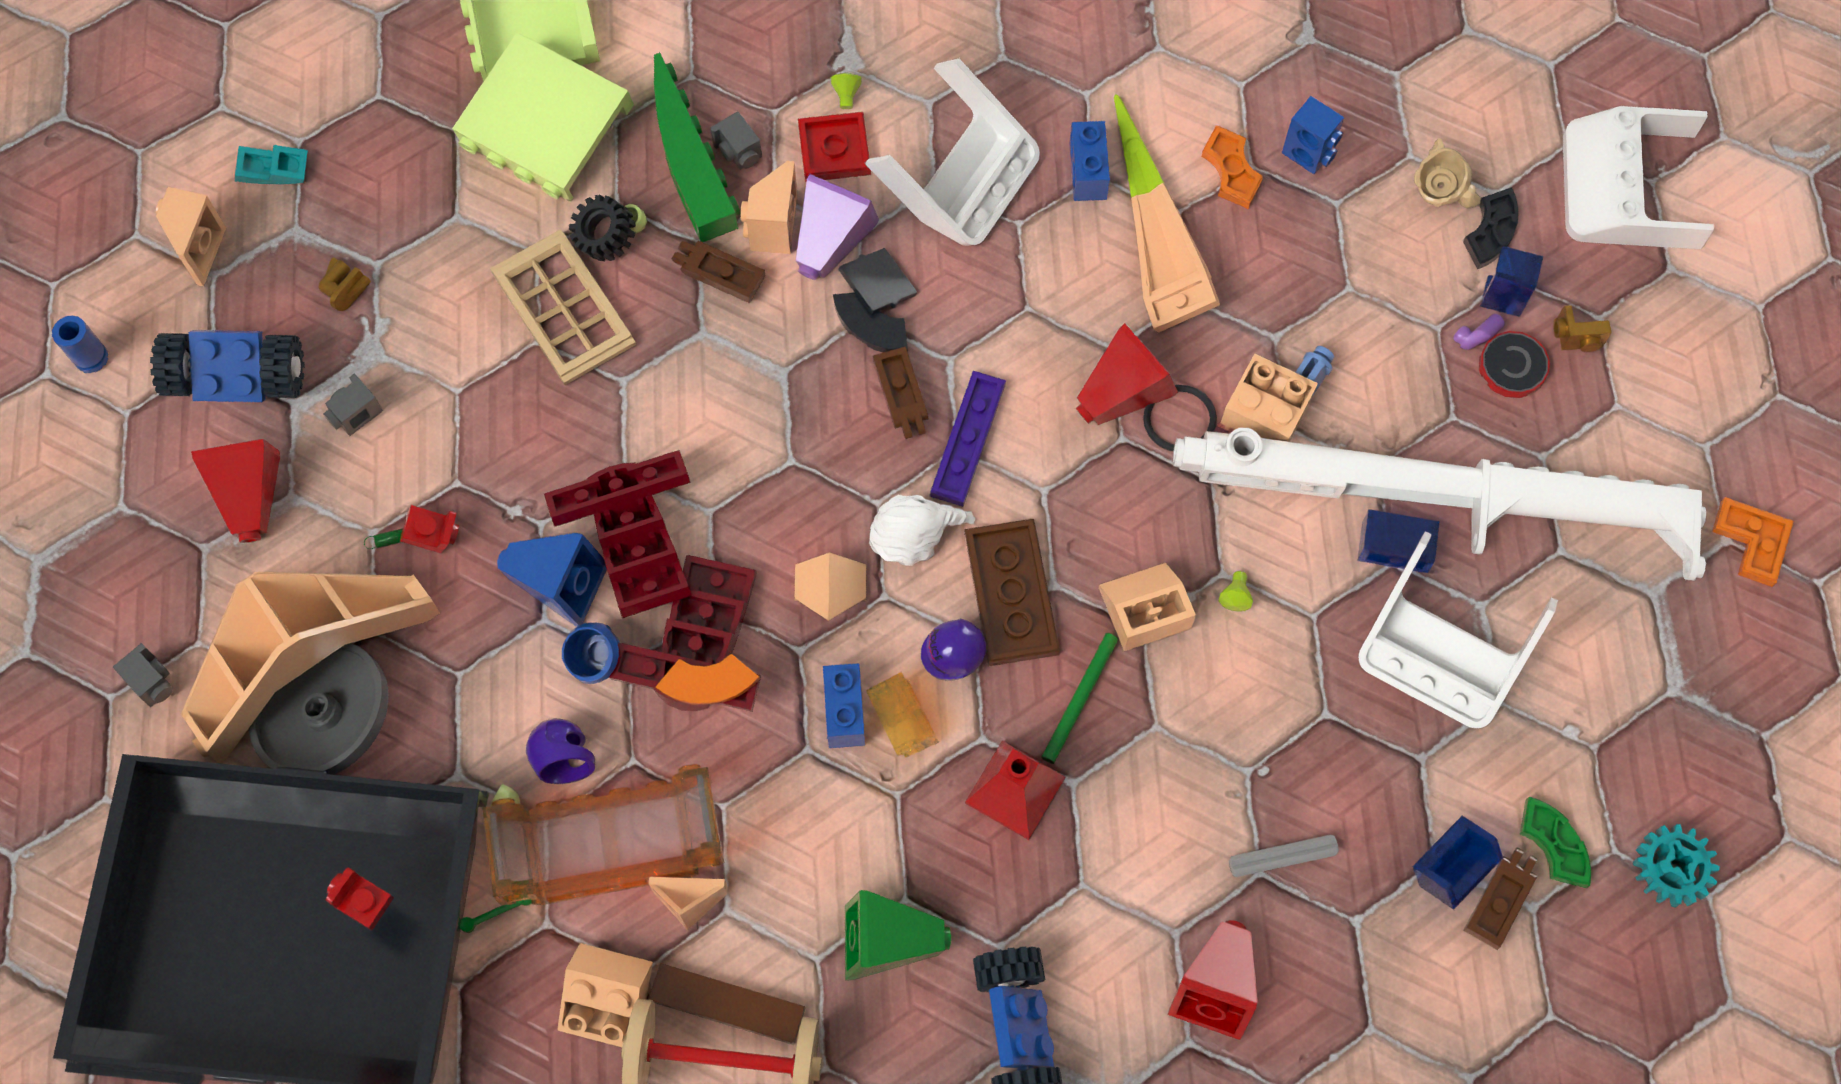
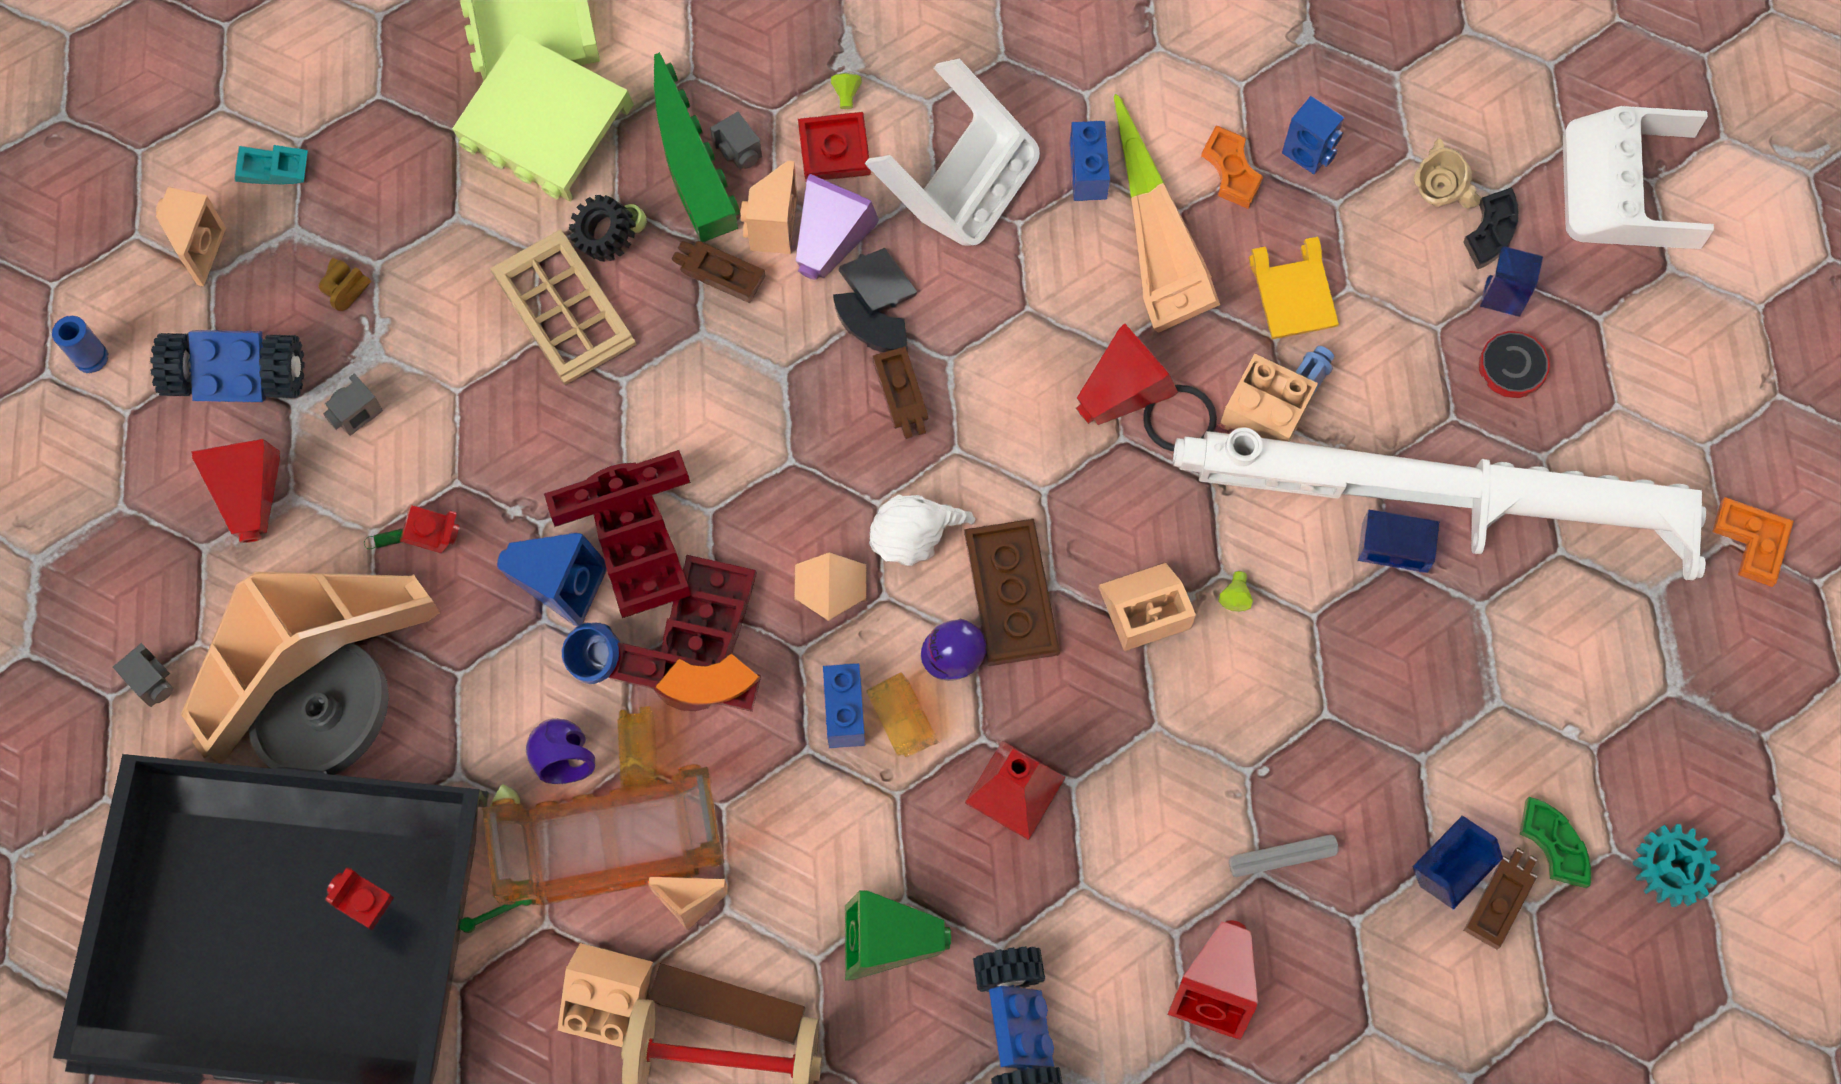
(637, 748): none -> clear yellow hinge
(967, 438): dark purple tile -> none
(1079, 698): green bar -> none
(1296, 293): none -> yellow flag
(1441, 660): white windscreen -> none
(1481, 334): medium lavender arm -> none
(1581, 335): pearl gold bracket -> none

